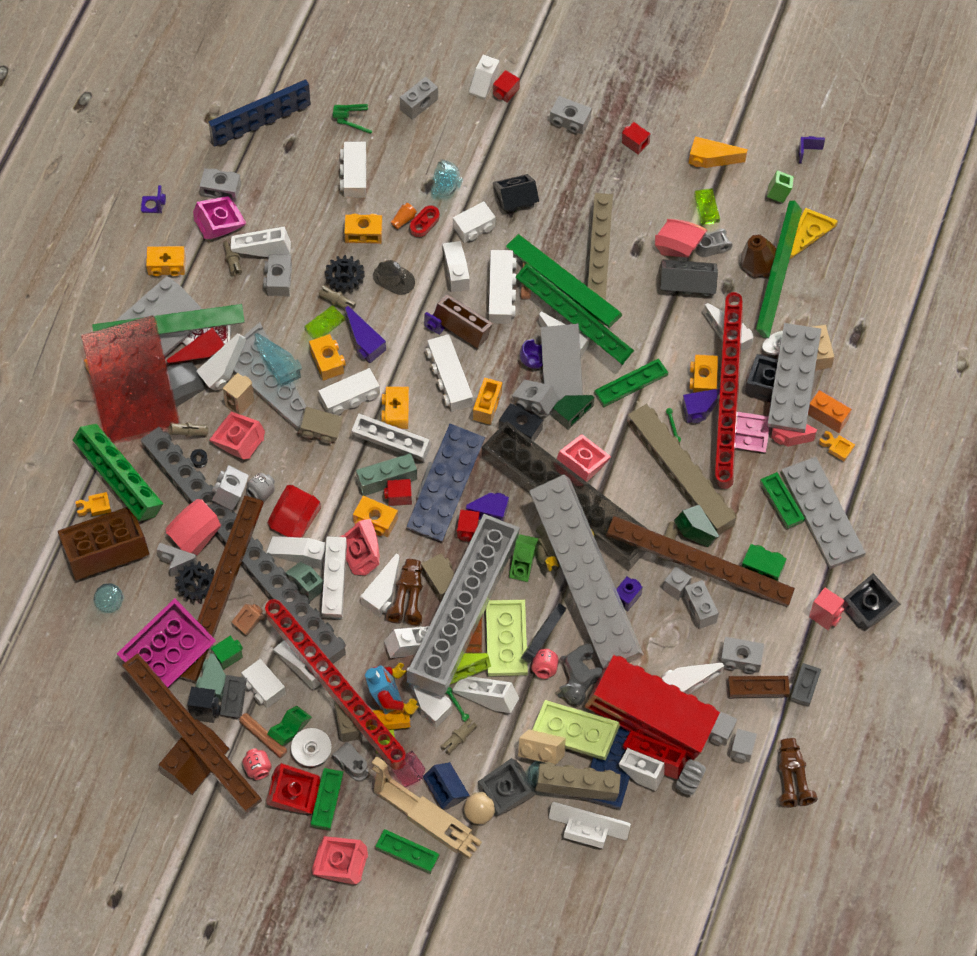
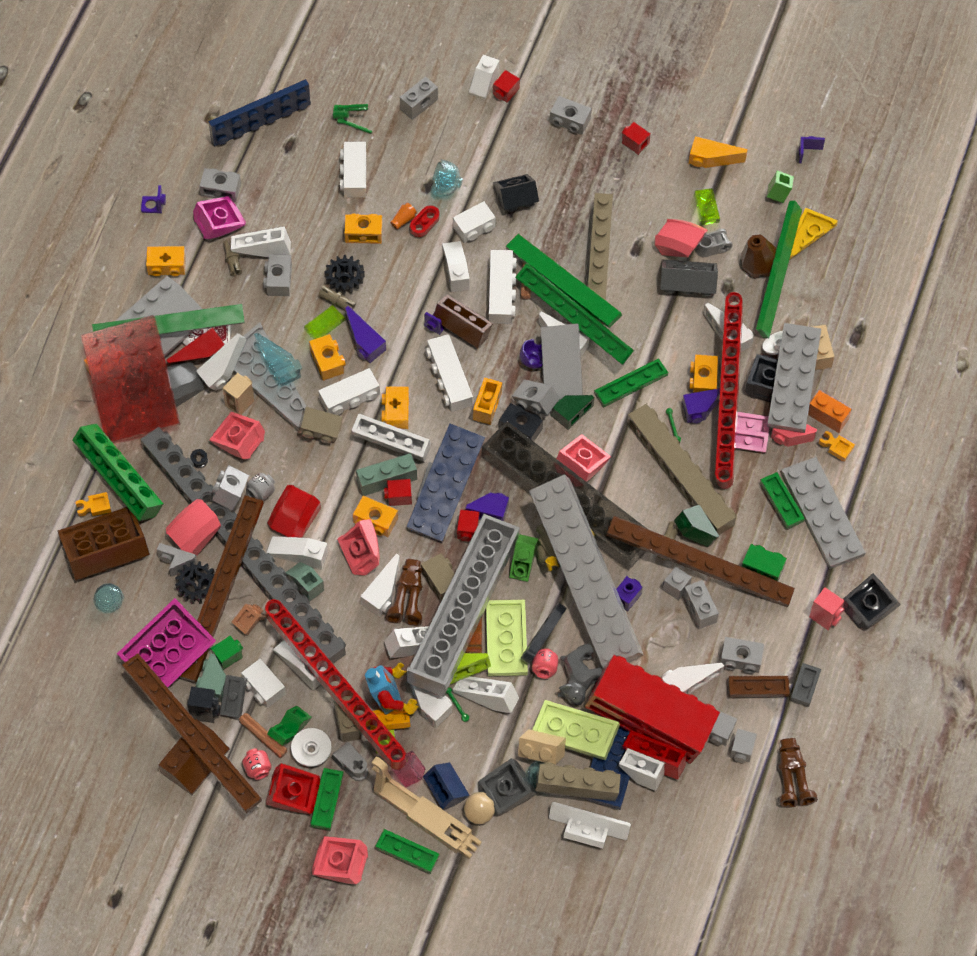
(188, 429): dark tan pin -> none
(334, 577): white brick -> none
(394, 277): clear smoke piece -> none
(458, 736): dark tan pin -> none
(690, 777): light grey gear -> none

